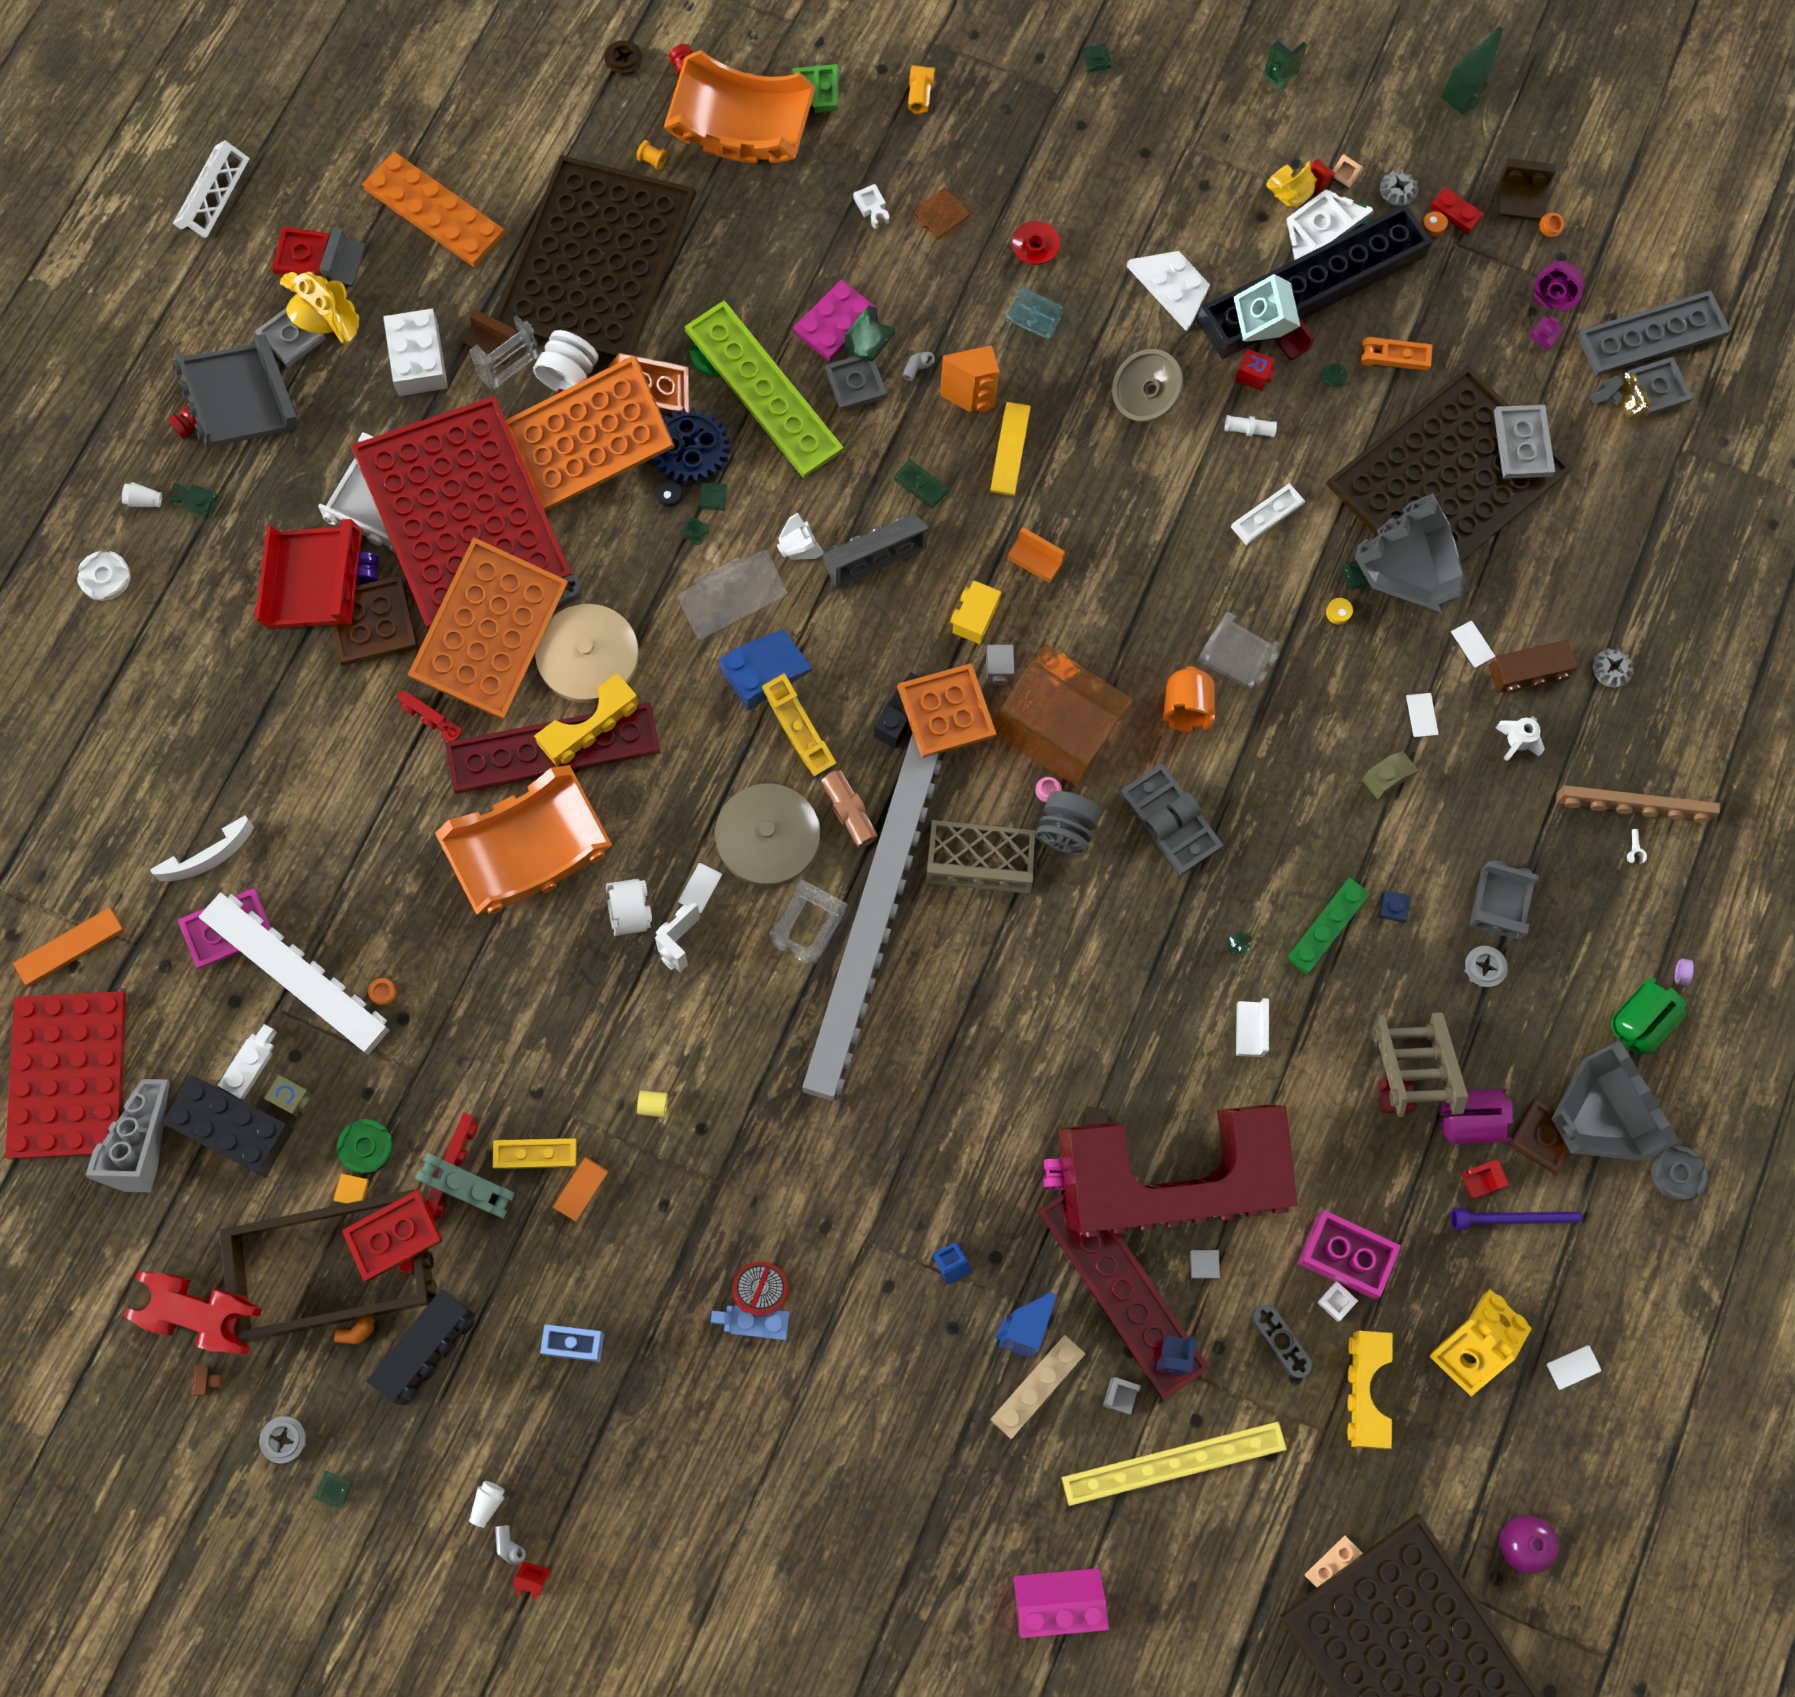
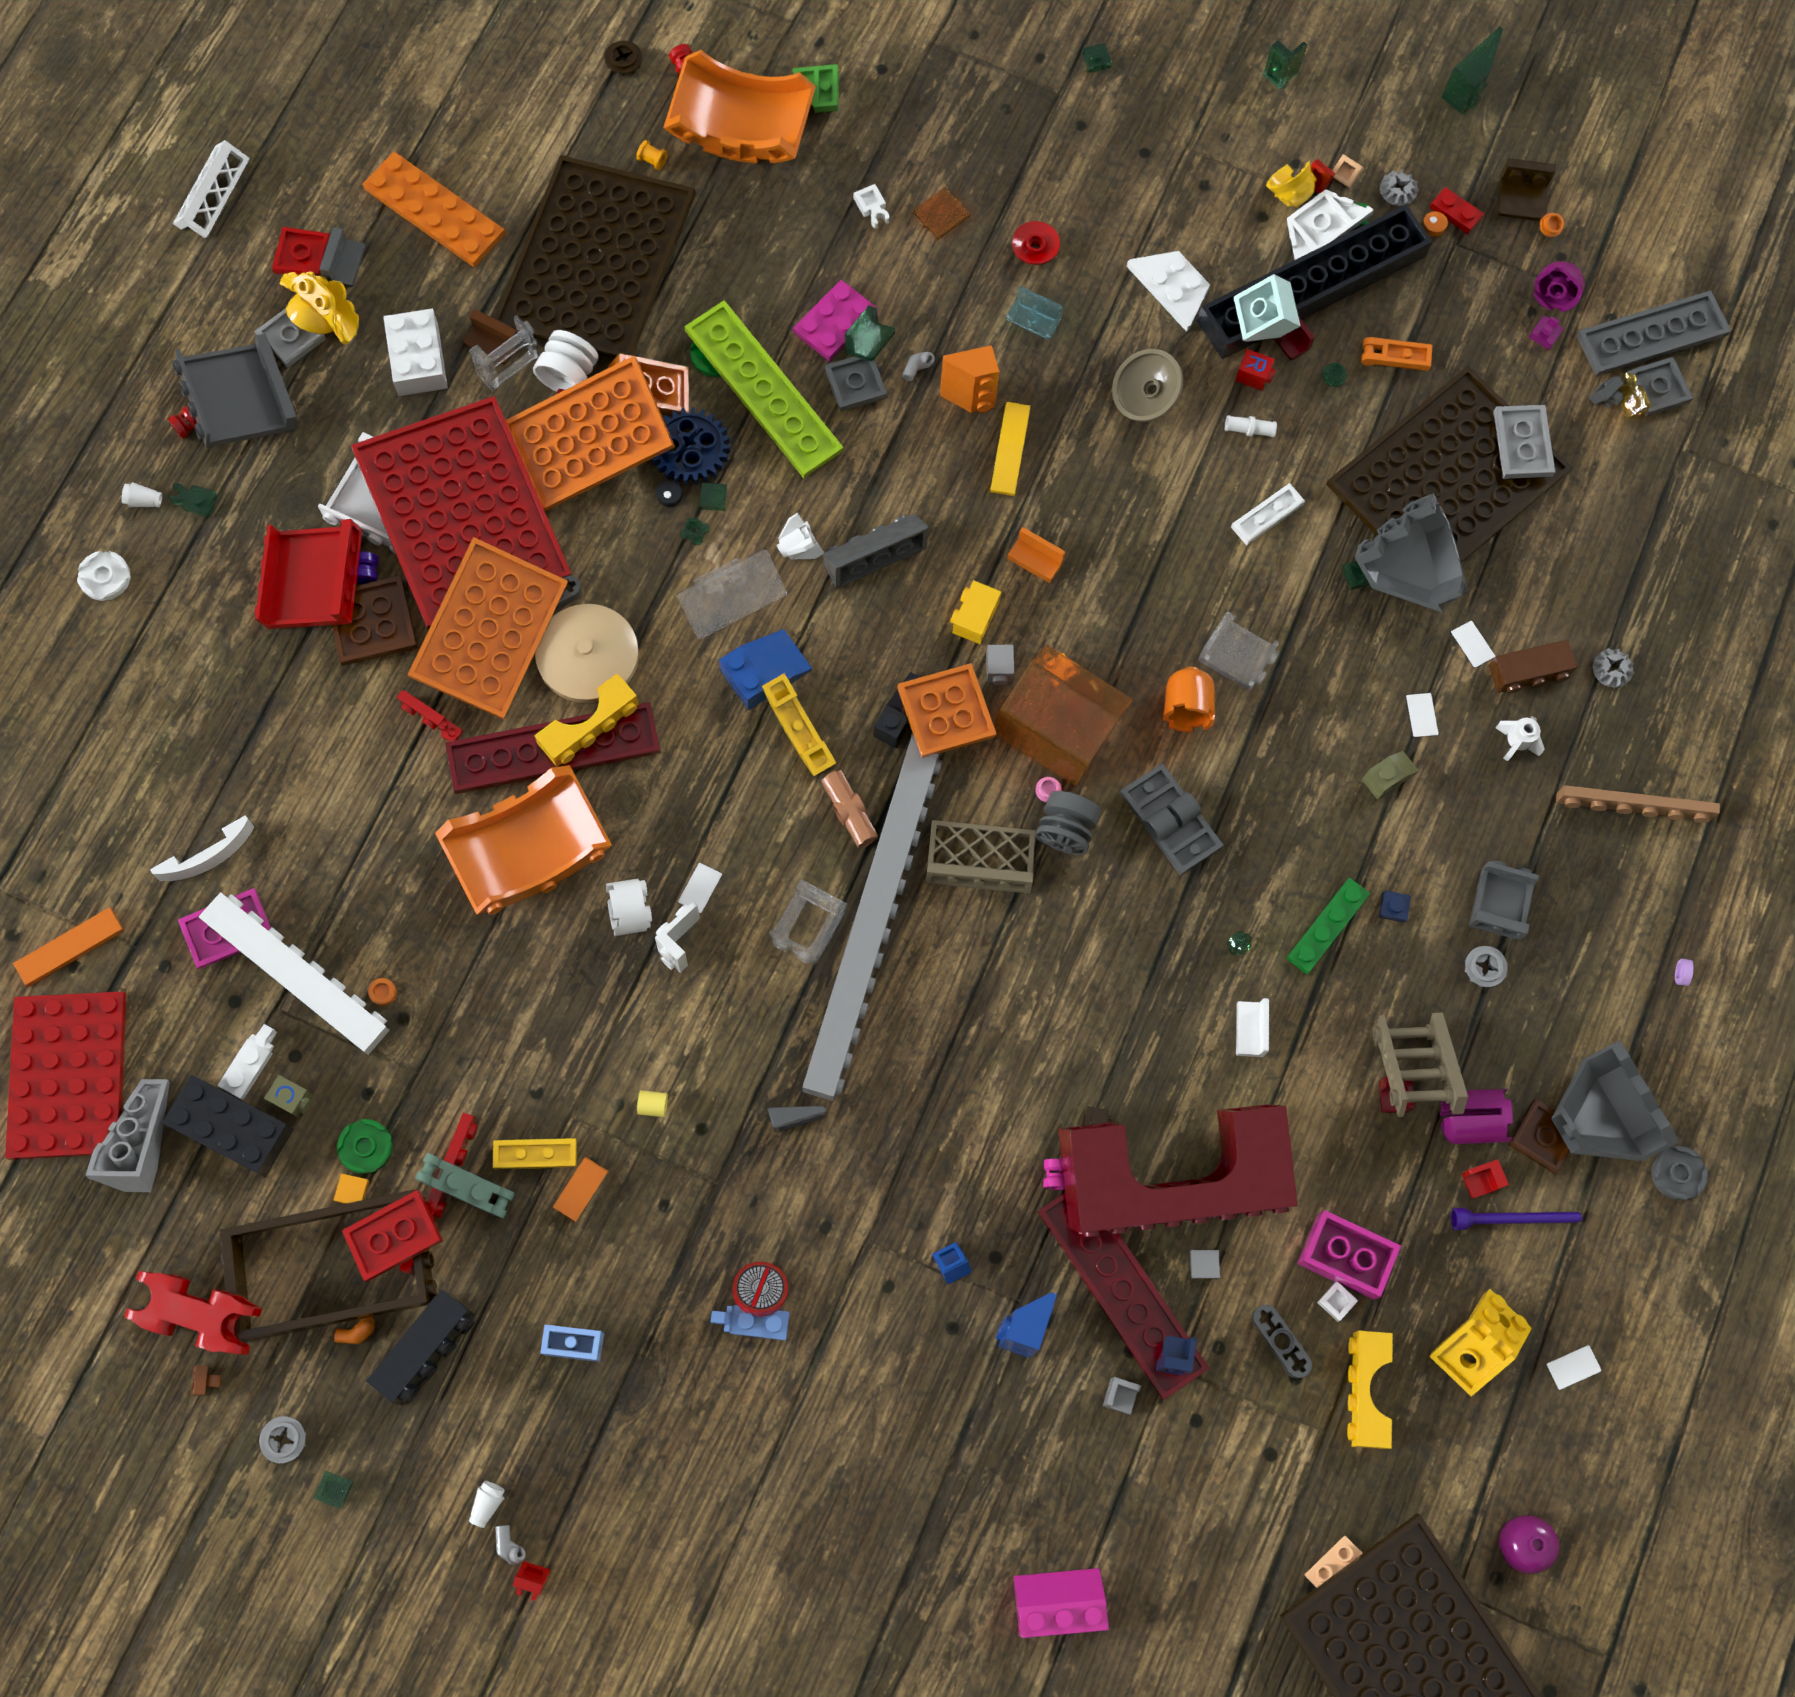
(767, 834): dark tan dish -> none
(790, 1117): none -> dark grey slope
(920, 85): light orange piece -> none
(920, 483): clear green plate -> none
(1037, 1386): tan plate -> none
(1173, 1463): light yellow tile -> none
(1339, 611): yellow tile -> none
(1636, 848): white hand -> none
(1648, 1017): green cylinder -> none

